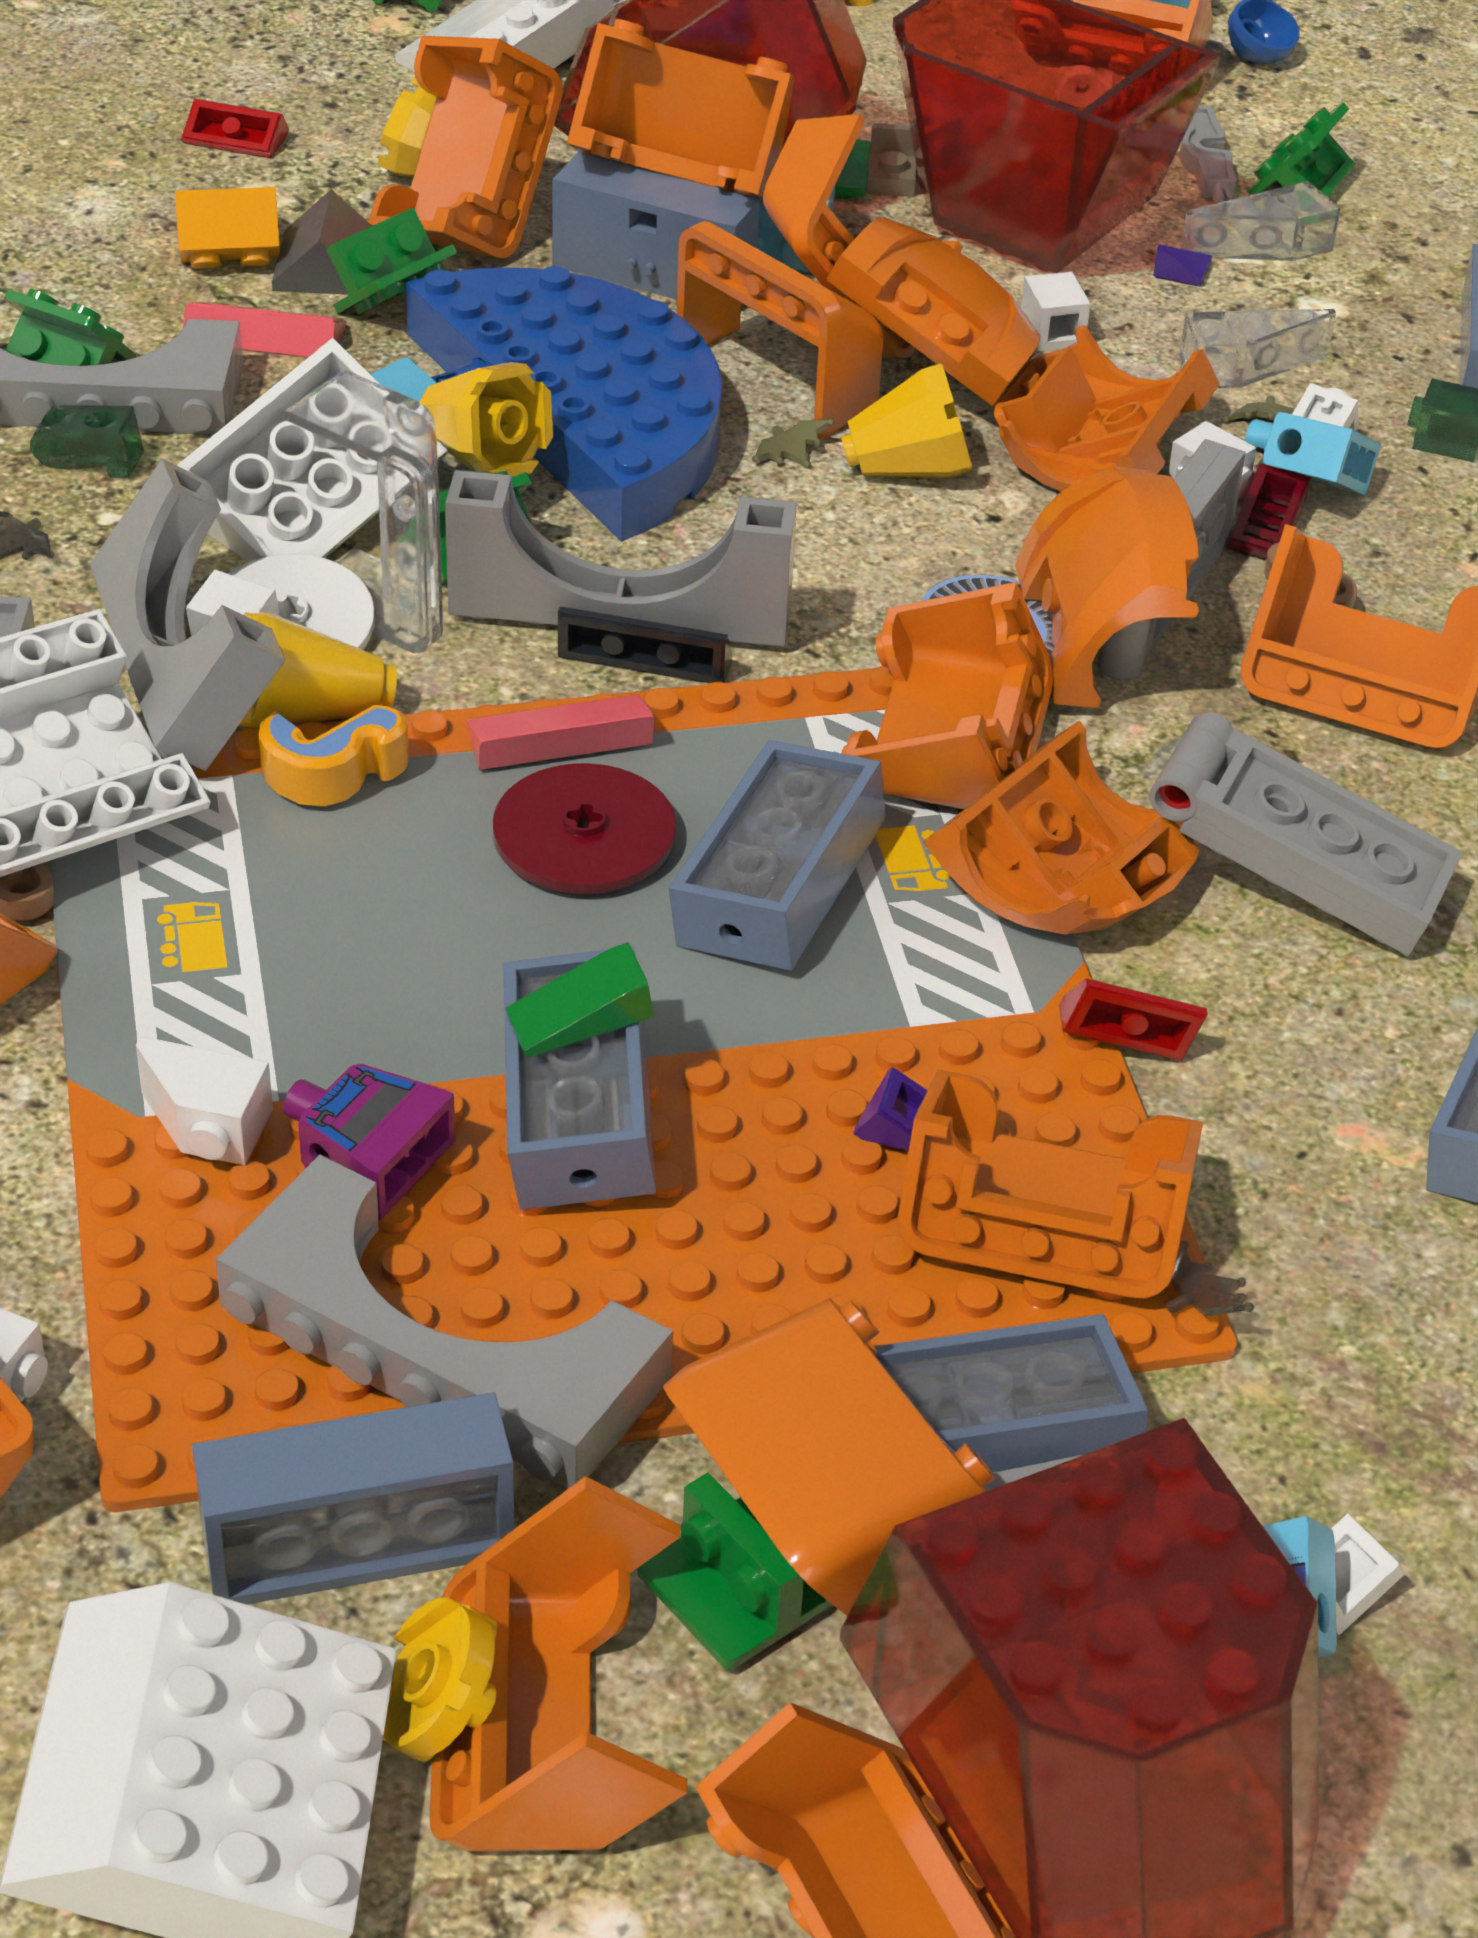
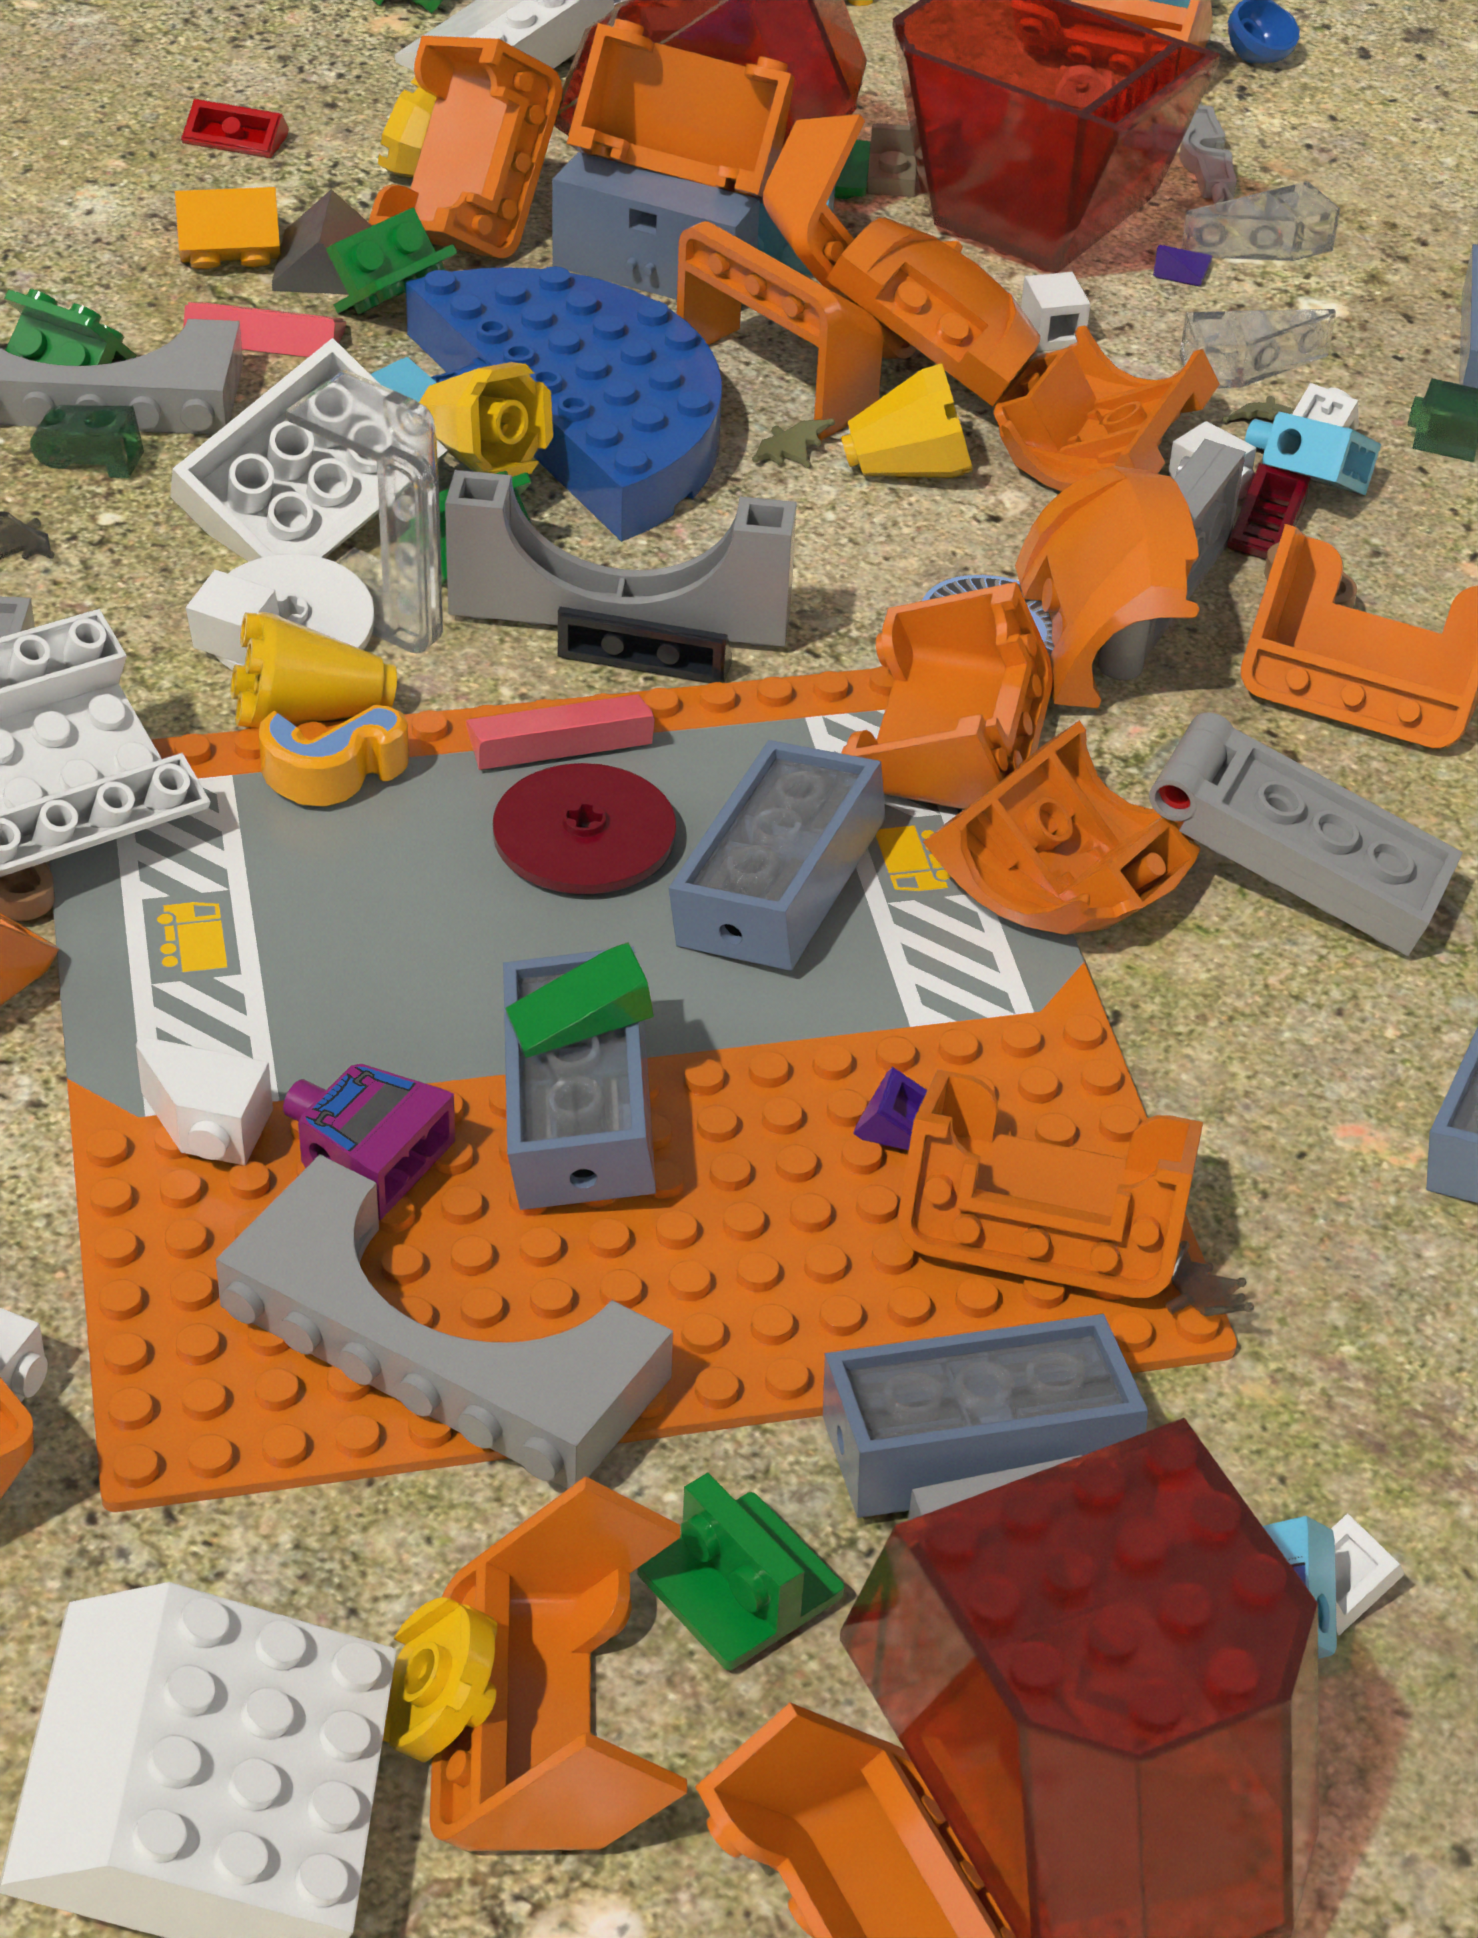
(193, 687): light grey arch -> none
(354, 1498): sand blue brick -> none
(822, 1443): orange windscreen -> none
(1131, 1018): red slope -> none
(1307, 156): green bracket -> none

